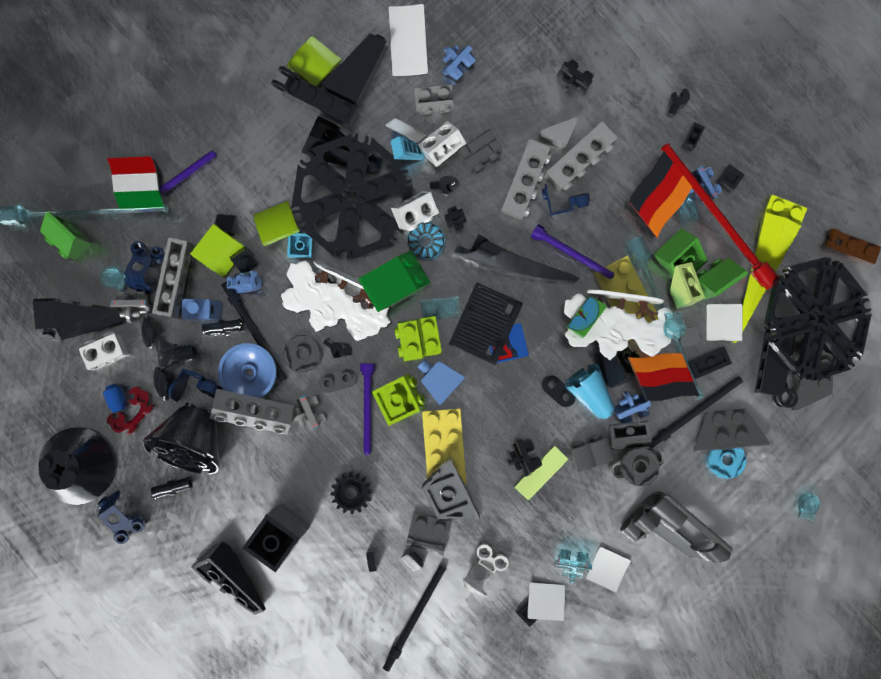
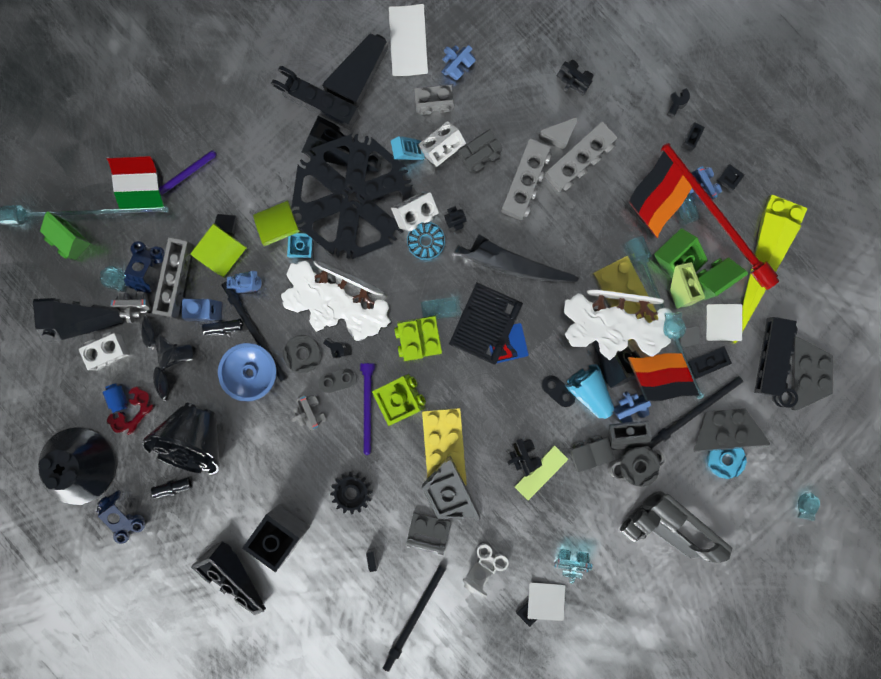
(204, 385): dark blue piece -> none
(243, 260): black plate -> none
(244, 405): light grey brick -> none
(313, 62): lime slope -> none
(394, 281): green slope -> none
(406, 130): white sticker -> none
(413, 560): slope -> none
(439, 379): medium blue torso -> none
(444, 183): black piece -> none
(541, 234): dark purple piece -> none
(581, 200): dark blue piece -> none
(586, 316): slope -> none
(608, 569): white sticker -> none
(830, 315): black plate -> none
(852, 247): reddish brown plate -> none

